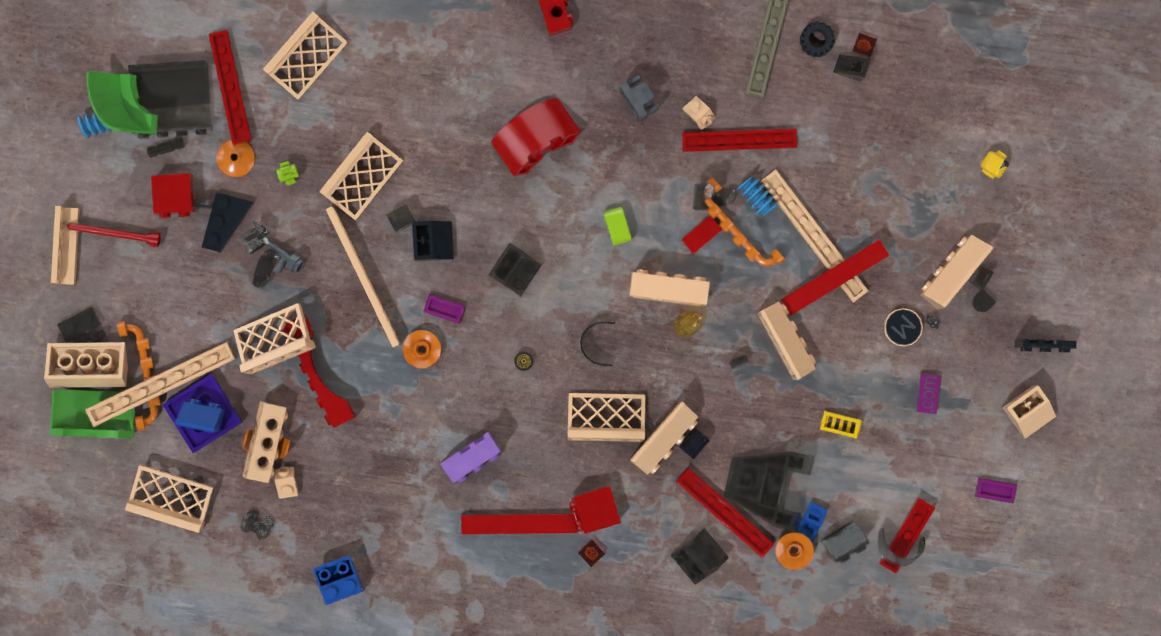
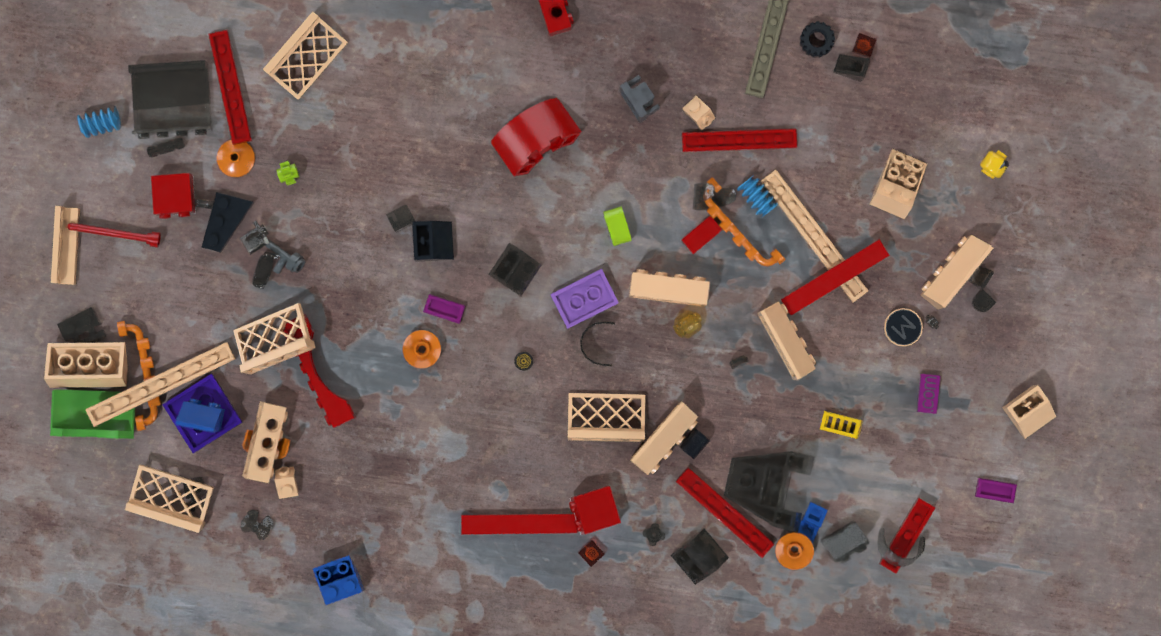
(117, 105): bright green panel -> none
(348, 164): light nougat fence -> none
(363, 277): light nougat tile -> none
(471, 458): medium lavender wedge -> none
(584, 298): none -> medium lavender plate
(654, 529): none -> clear smoke plate
(898, 184): none -> light nougat slope
(1045, 346): black wing -> none

